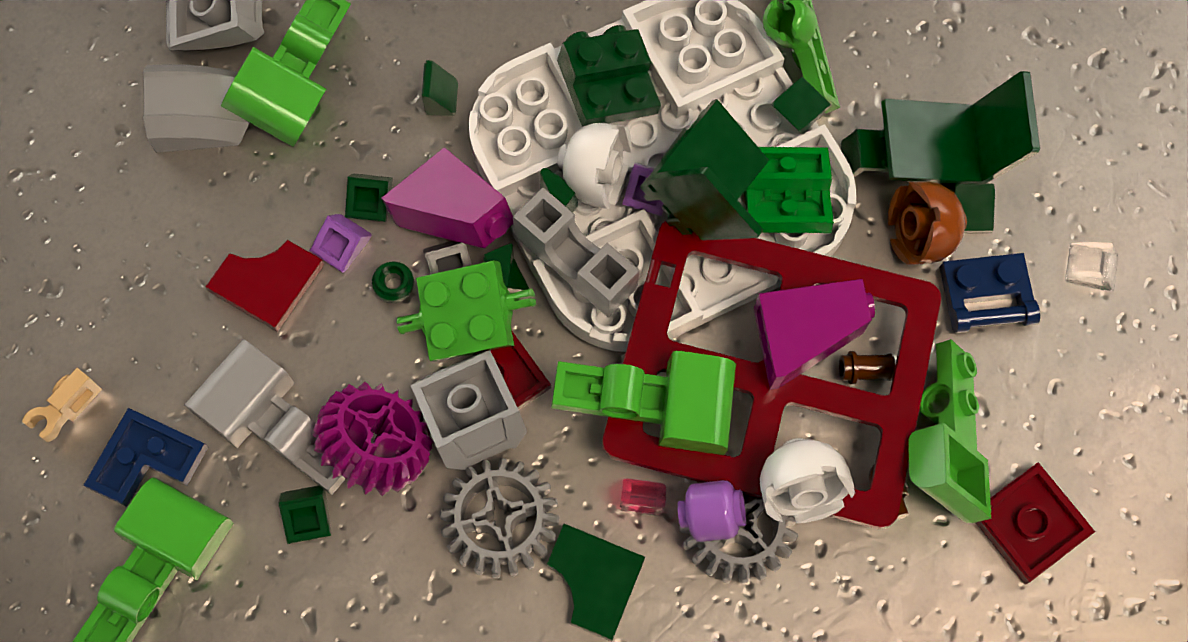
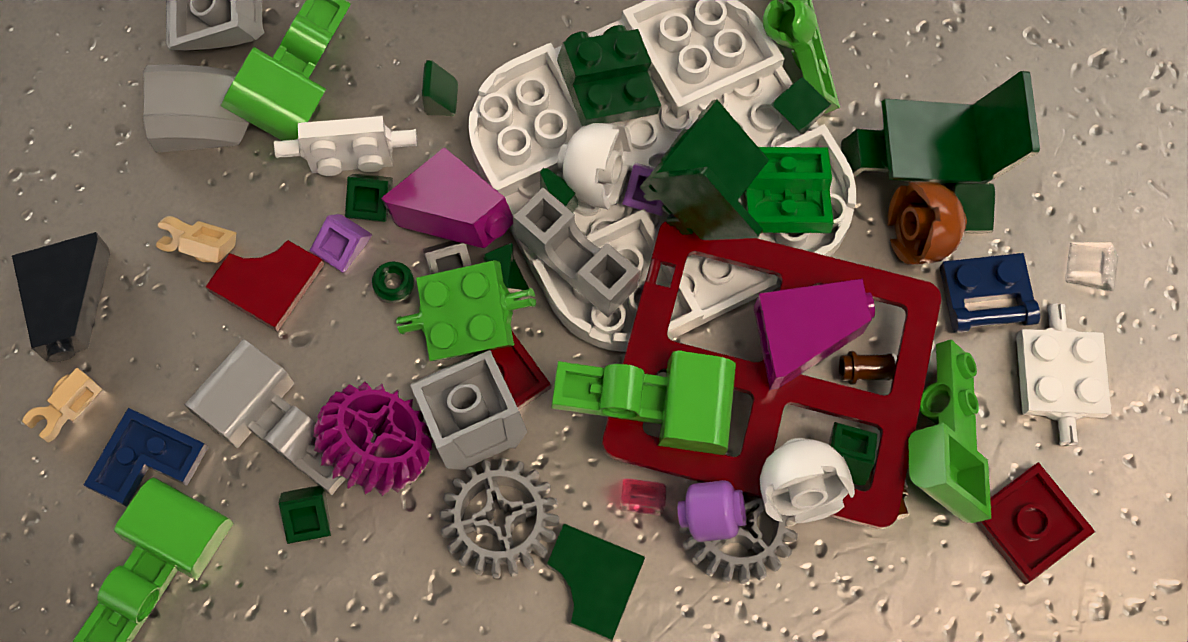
(61, 293): none -> black slope
(200, 240): none -> tan plate
(346, 145): none -> white plate
(857, 448): none -> dark green slope
(1063, 374): none -> white plate

